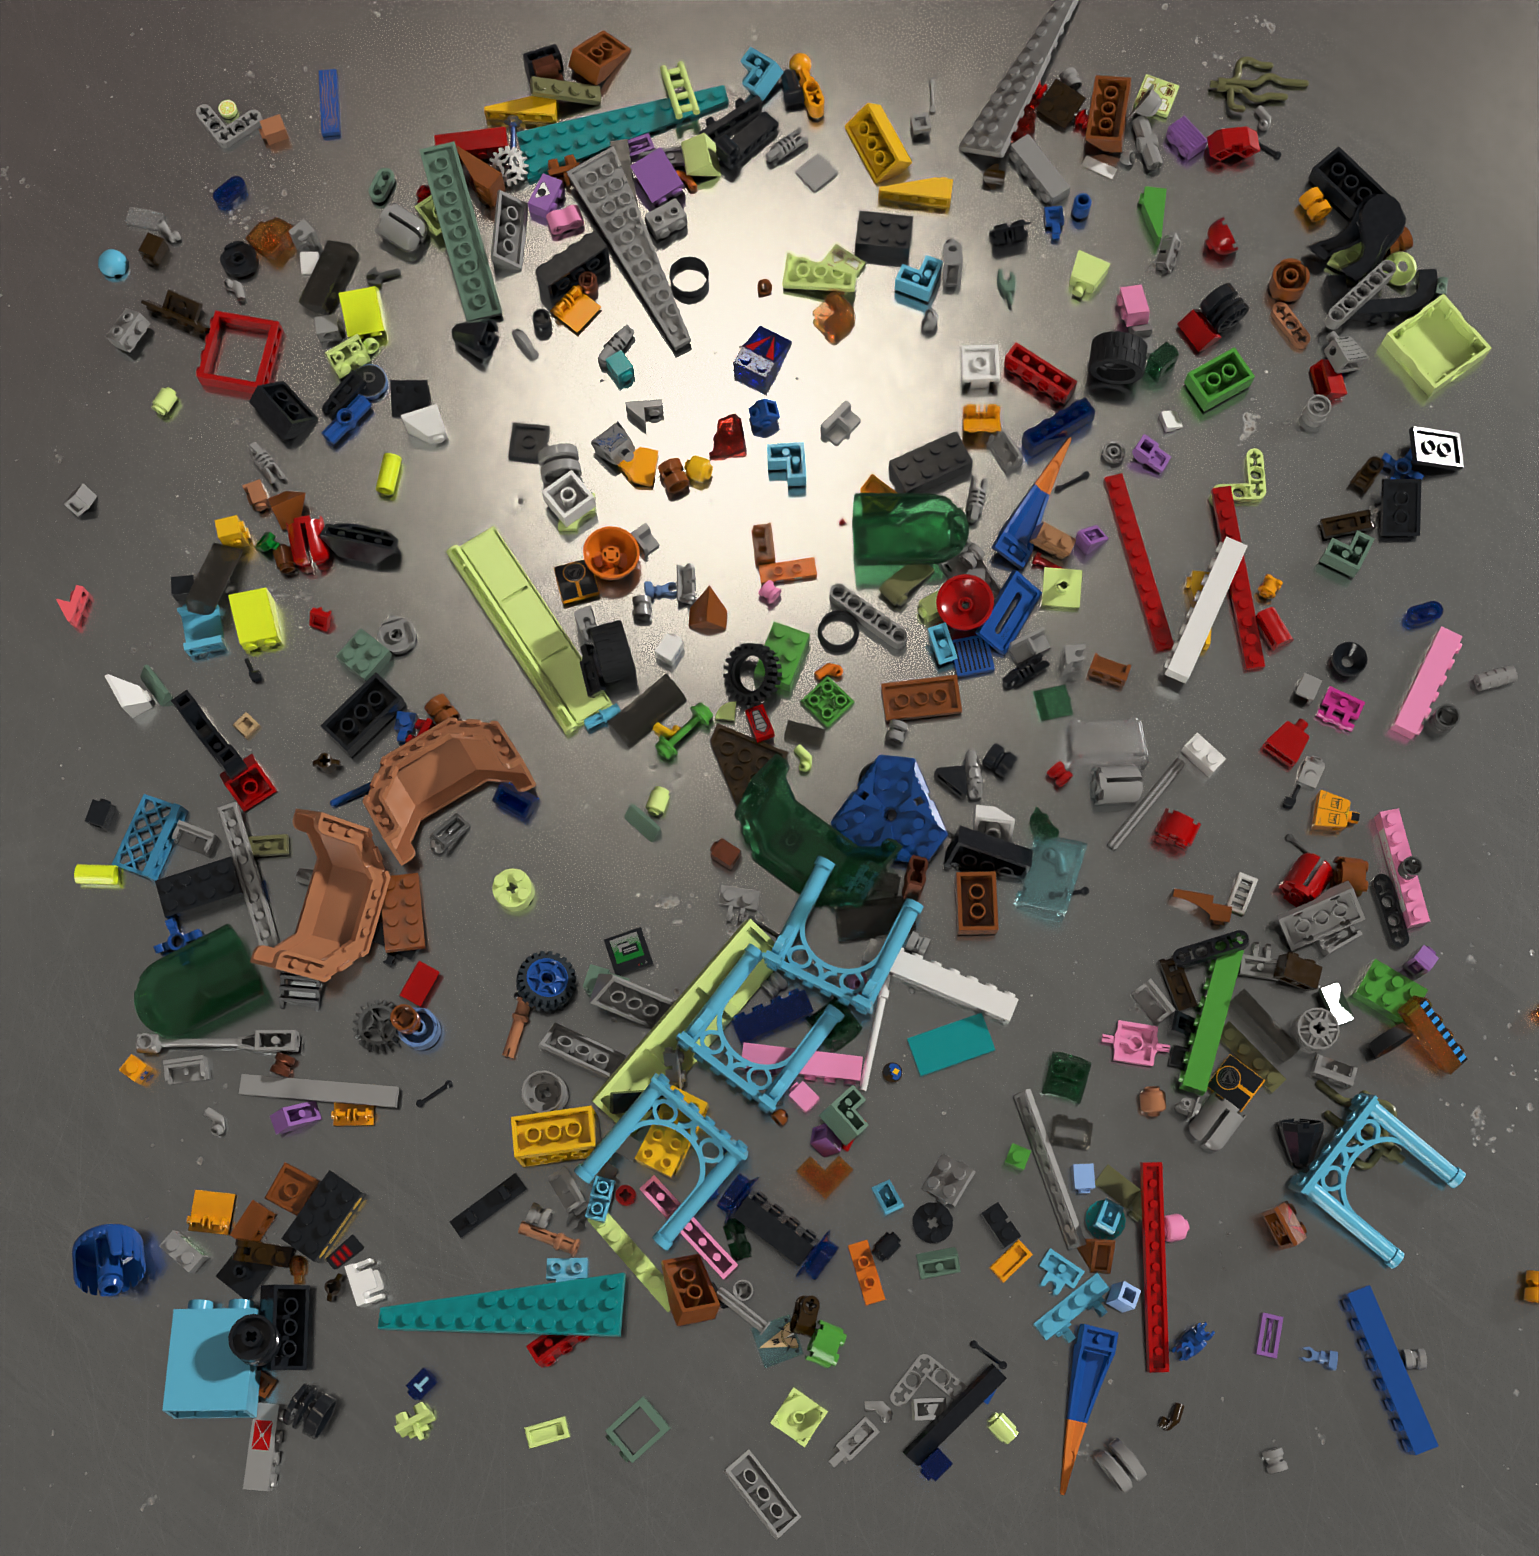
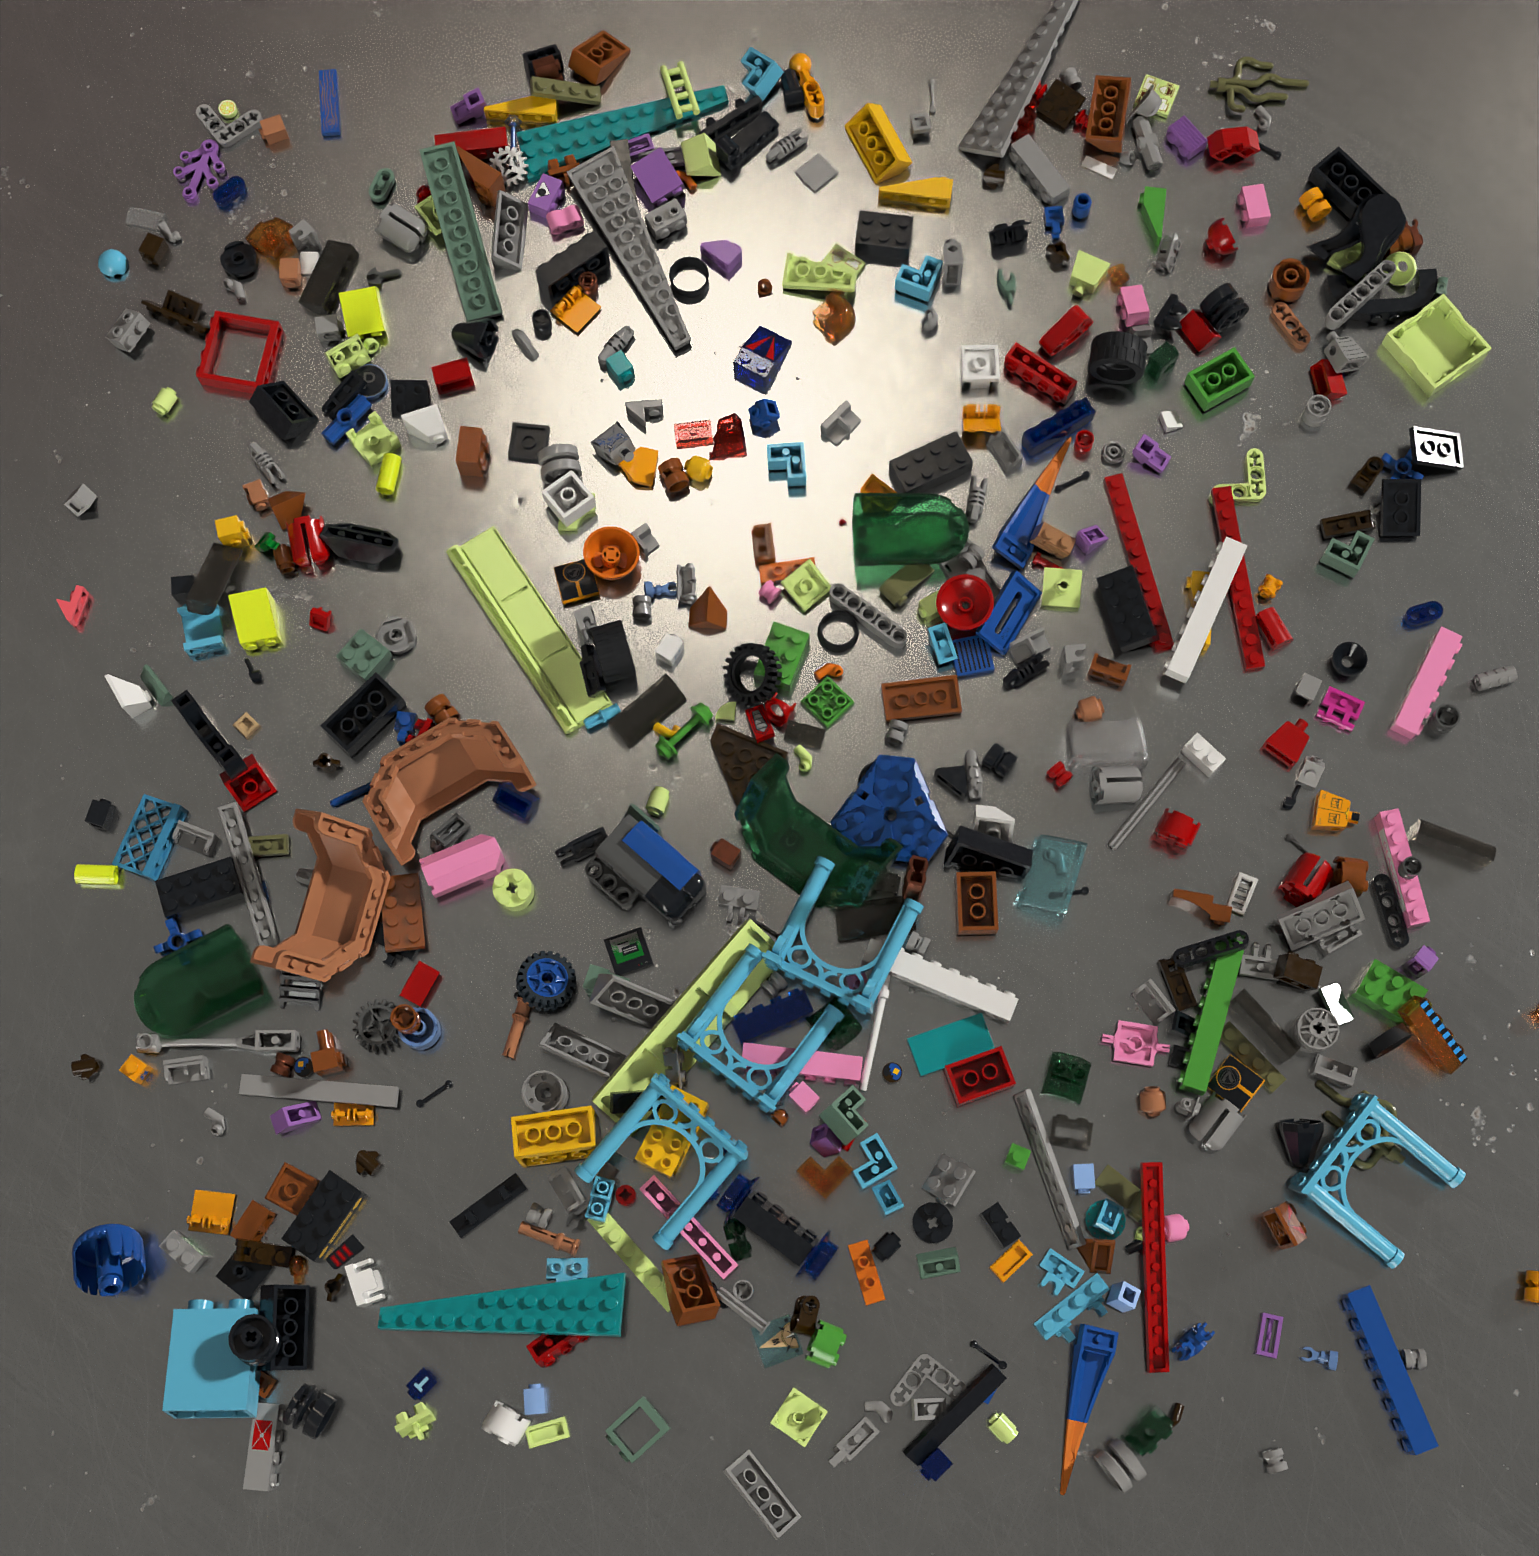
(85, 1067): none -> dark brown piece
(199, 167): none -> medium lavender plant
(290, 272): none -> nougat brick
(303, 1067): none -> tile
(327, 1059): none -> dark orange brick
(367, 1162): none -> dark brown piece
(373, 440): none -> yellowish green panel
(452, 376): none -> red brick
(462, 864): none -> bright pink brick
(469, 107): none -> medium lavender brick
(471, 451): none -> dark orange brick
(505, 1423): none -> white brick
(535, 1399): none -> light blue brick
(582, 846): none -> black hinge
(647, 868): none -> piece
(693, 431): none -> clear red plate
(722, 253): none -> medium lavender slope
(787, 711): none -> red piece
(806, 585): none -> yellowish green plate
(879, 1163): none -> medium azure brick
(979, 1076): none -> red brick
(1043, 825): clear green hinge -> none
(1053, 702): clear green piece -> none
(1058, 252): none -> dark brown piece
(1066, 330): none -> red beam
(1086, 438): none -> red wheel
(1089, 709): none -> nougat head
(1118, 274): none -> clear orange wheel
(1127, 609): none -> black brick
(1137, 1244): none -> black arm
(1153, 1419): none -> clear green brick
(1165, 318): none -> black tile
(1254, 205): none -> bright pink brick
(1417, 238): none -> copper plate
(1453, 843): none -> clear smoke brick

